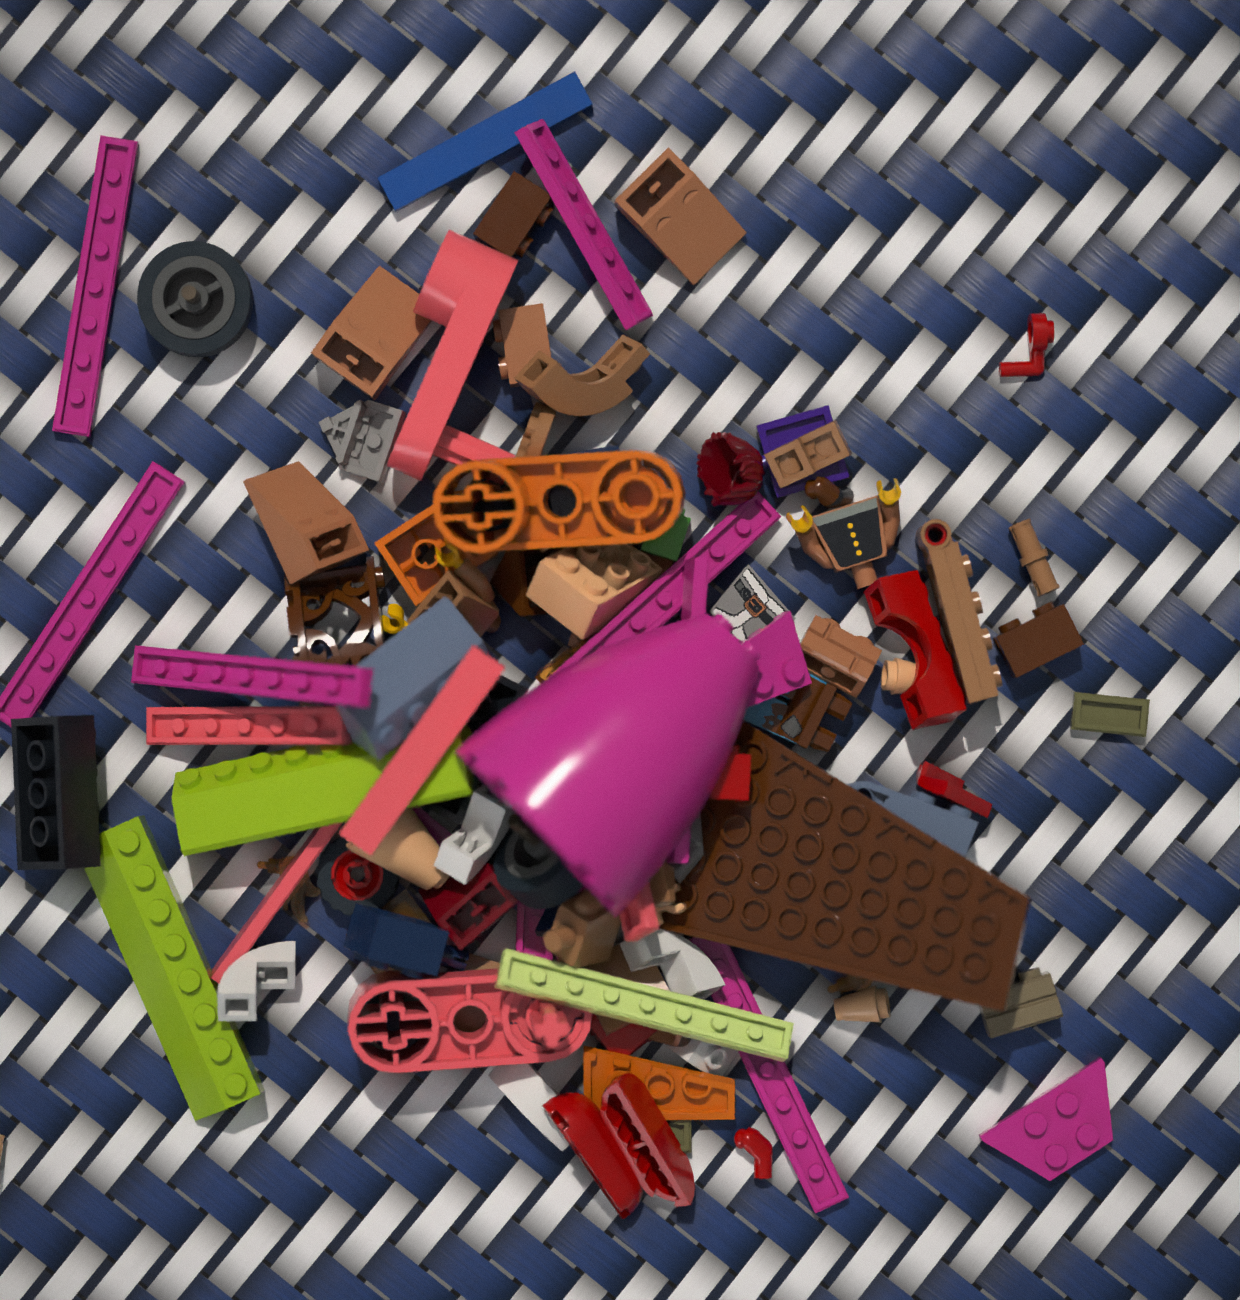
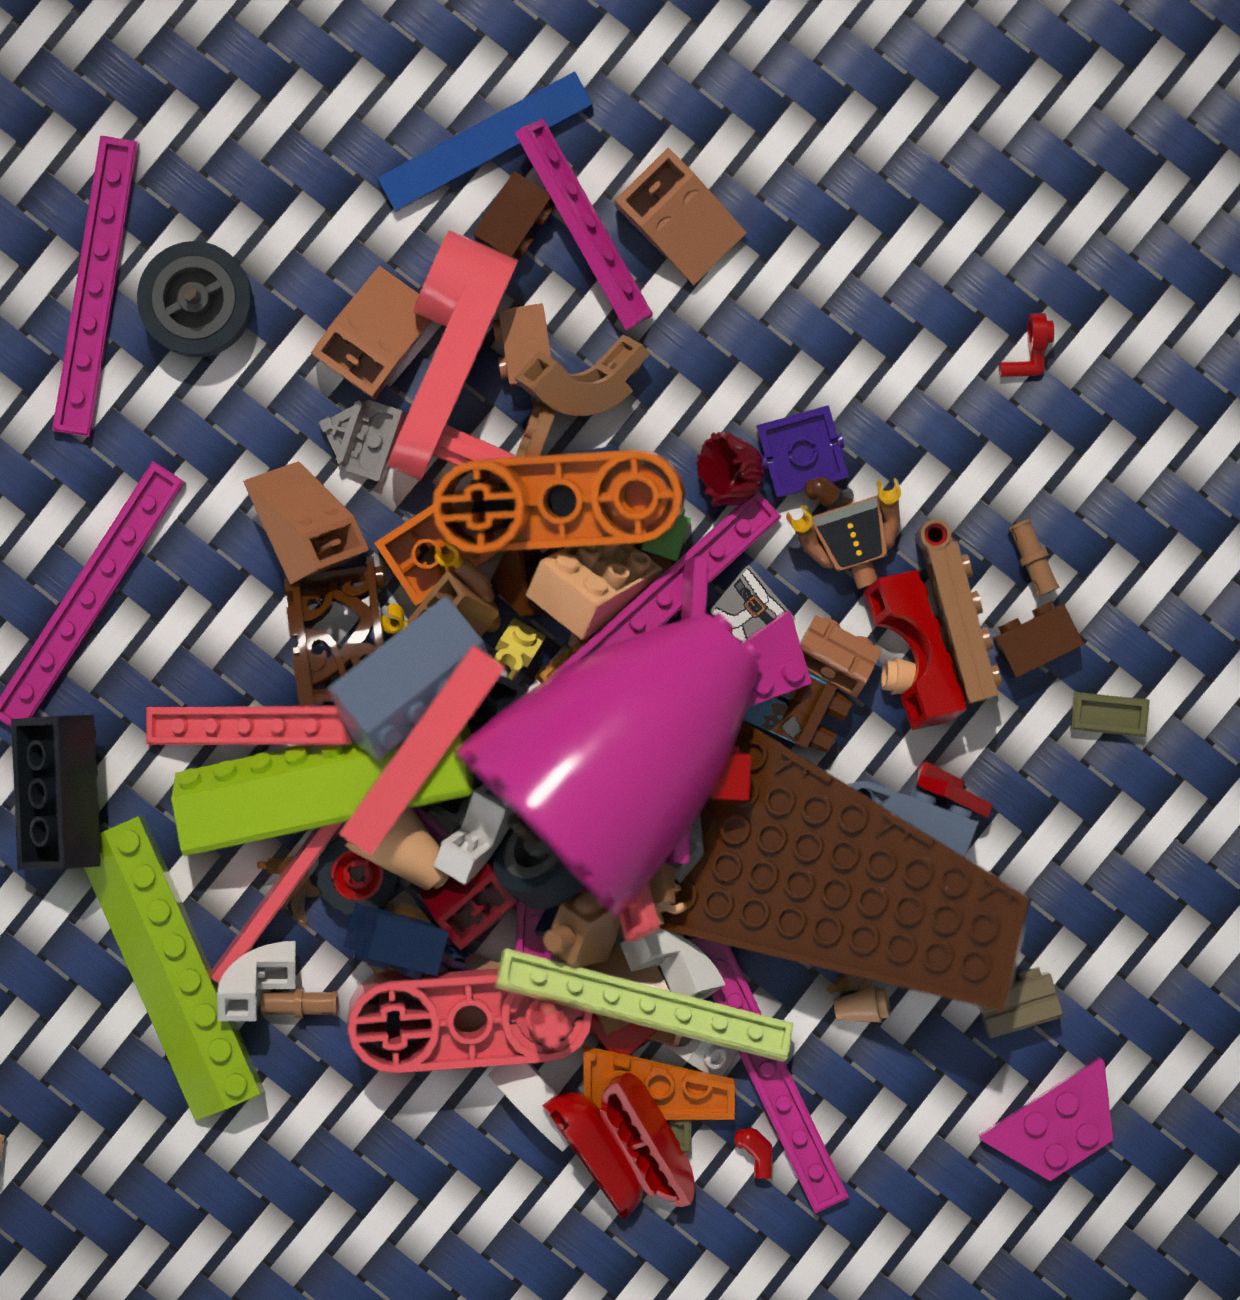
(252, 676): dark pink tile -> none
(299, 1003): none -> medium nougat pin
(518, 646): none -> light yellow plate
(808, 454): medium nougat slope -> none

